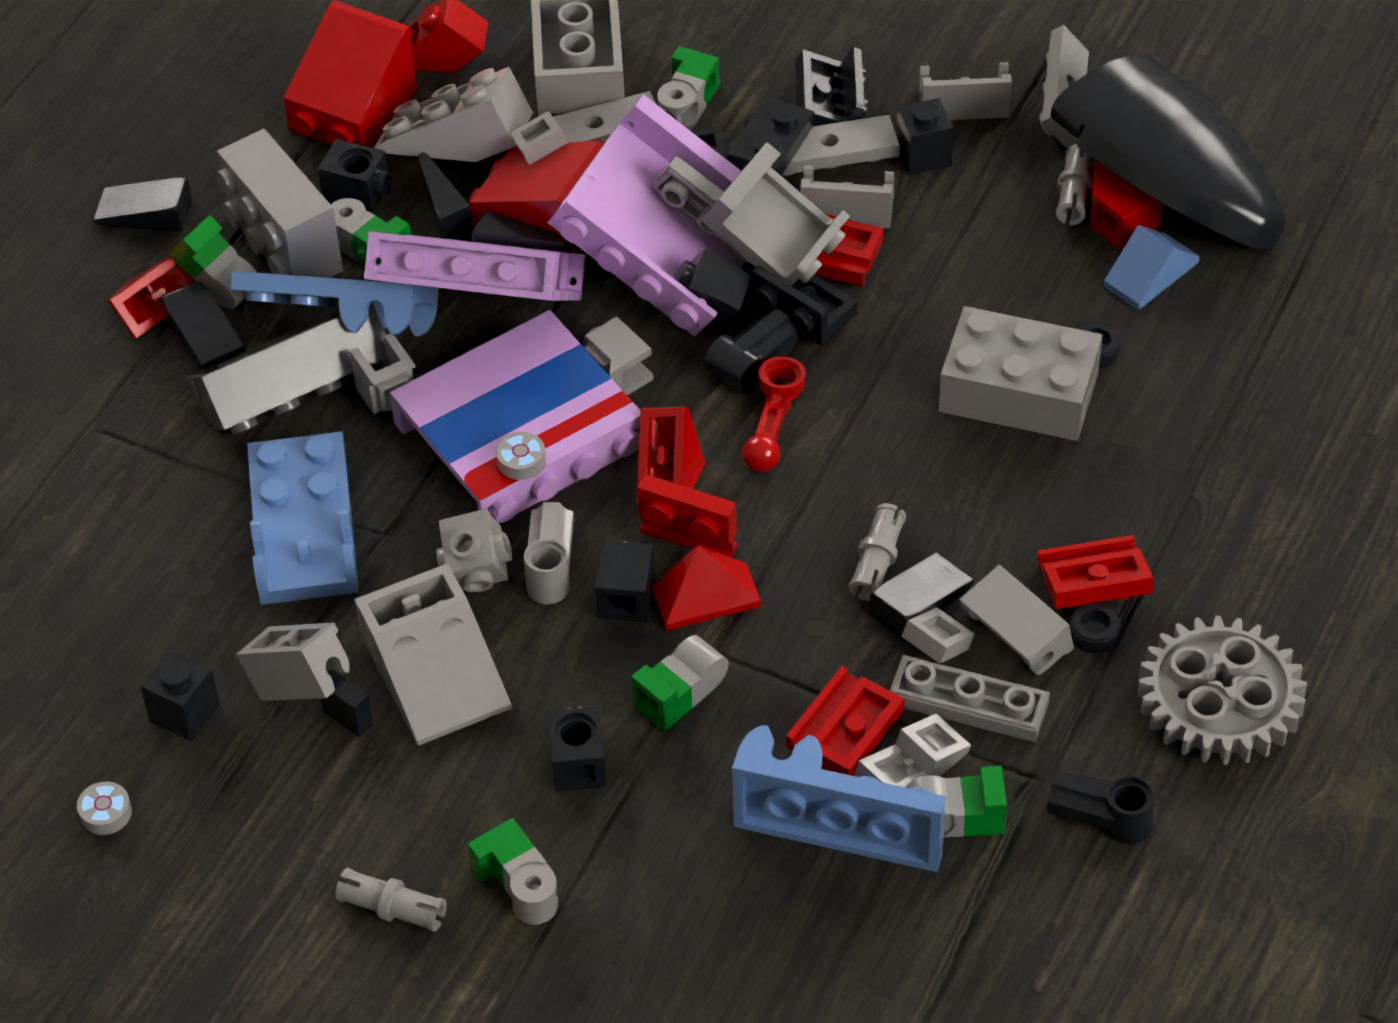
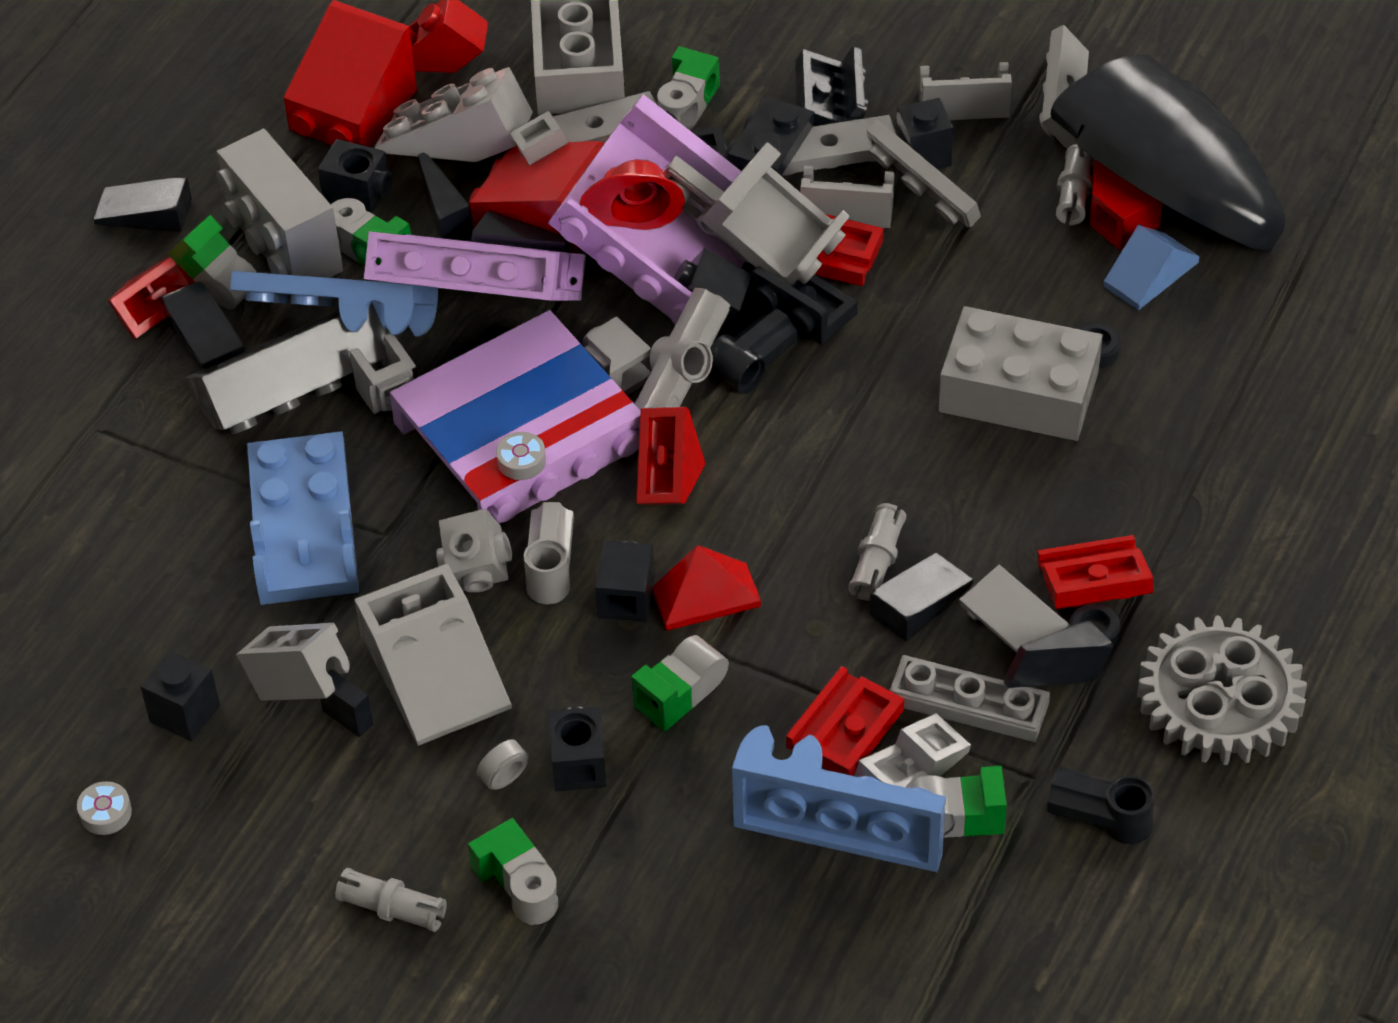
(502, 764): none -> light grey tile
(634, 197): none -> red piece
(684, 354): none -> light grey piece
(686, 516): red plate -> none
(762, 450): red piece -> none
(921, 175): none -> light grey tile
(938, 635): light grey tile -> none
(1060, 658): none -> black slope

